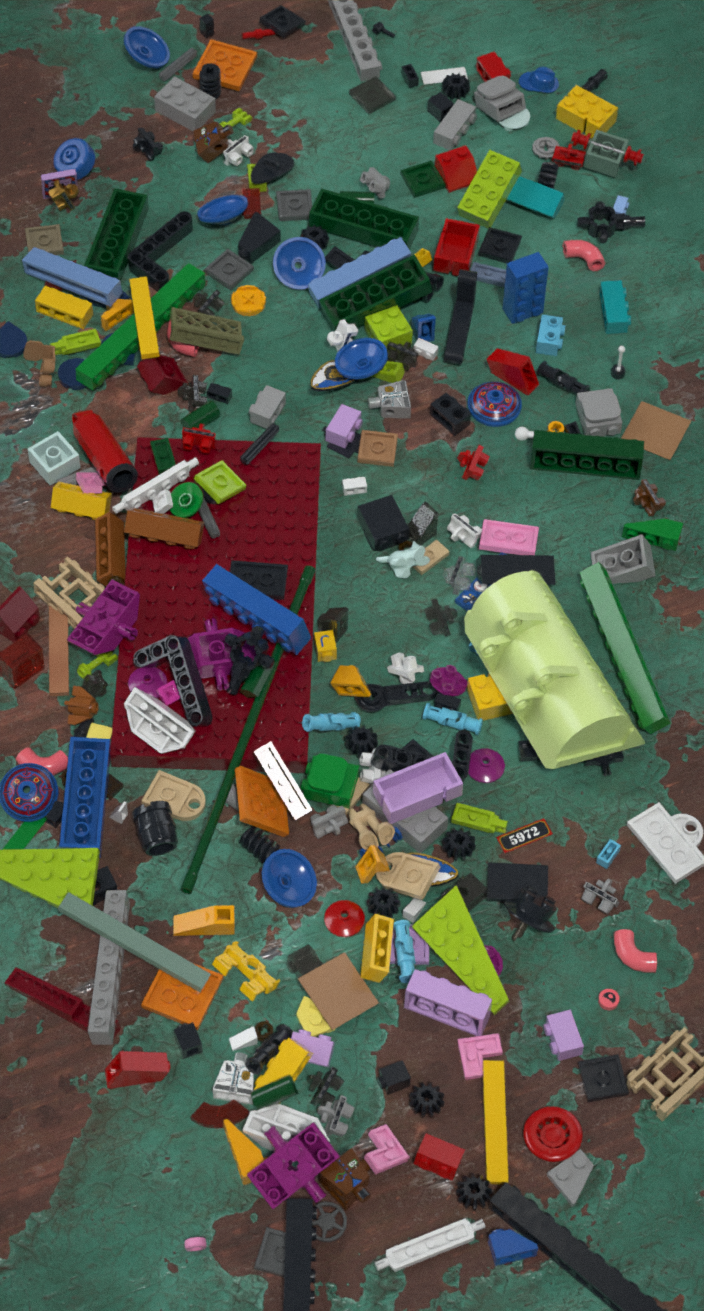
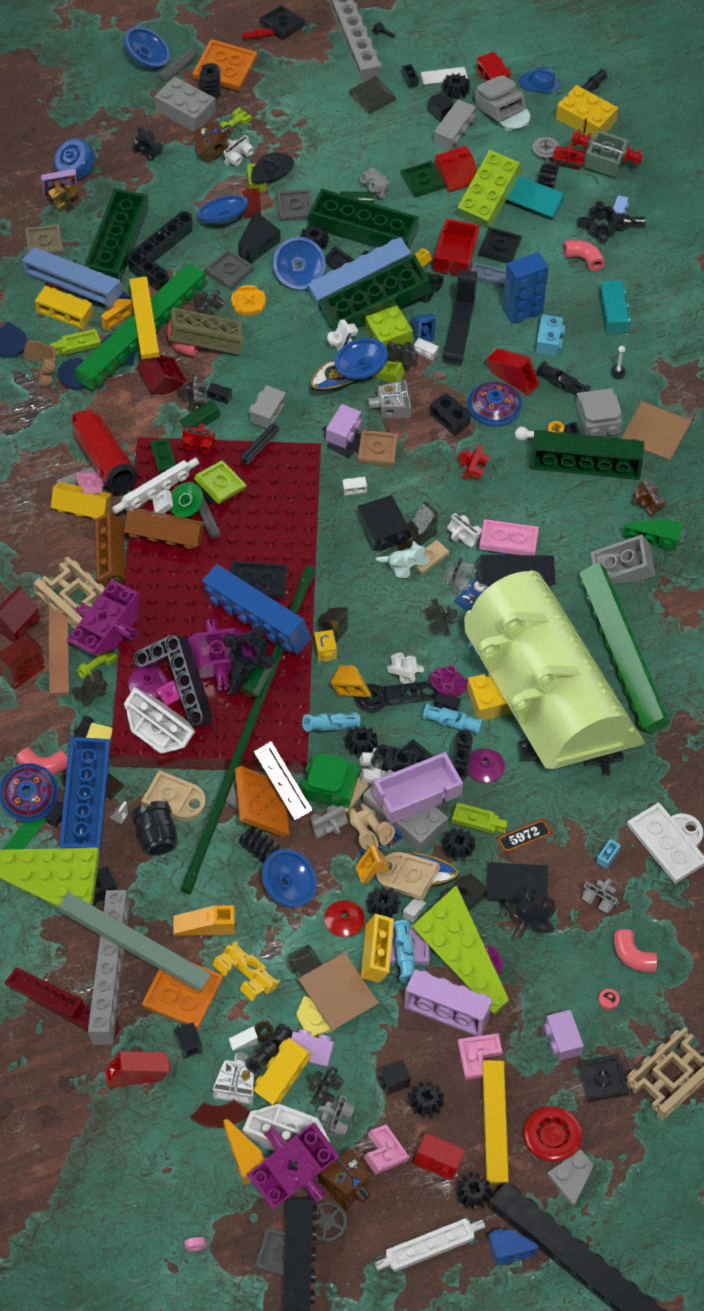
(54, 458): light aqua brick -> none
(82, 706): dark orange brick -> none
(206, 26): black piece -> none
(274, 1092): dark green brick -> none

